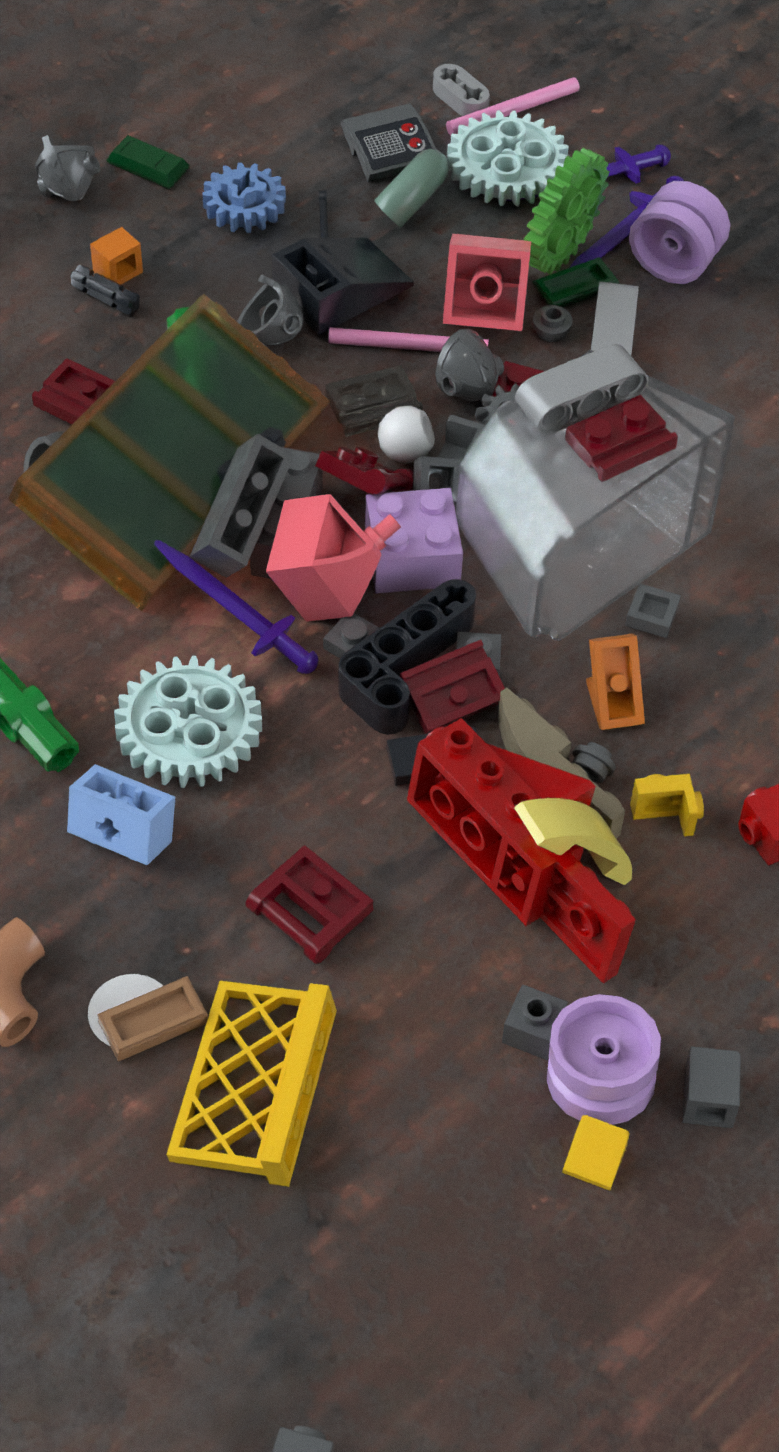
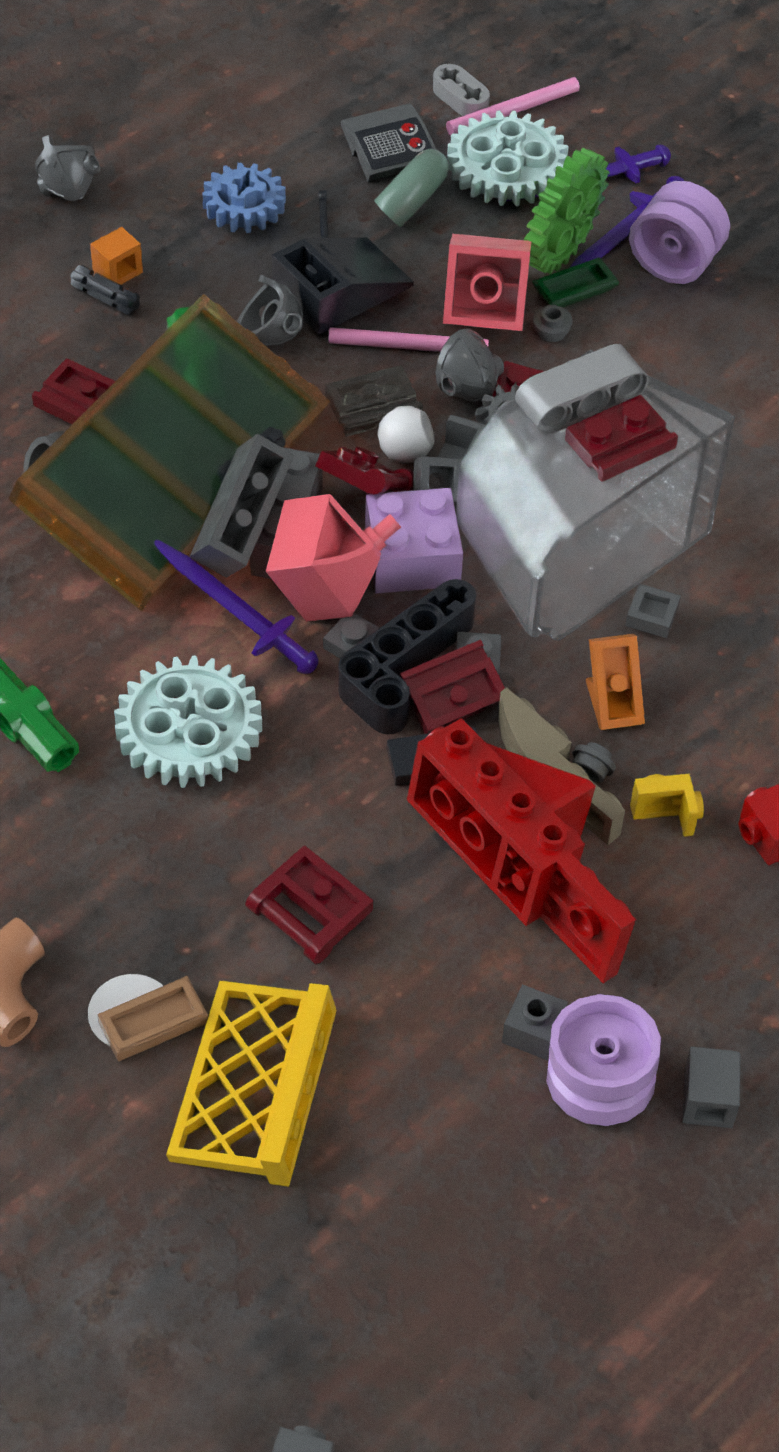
(120, 814): light blue brick -> none
(148, 162): dark green tile -> none
(564, 822): light yellow slope -> none
(596, 1152): yellow slope -> none
(615, 316): light grey beam -> none

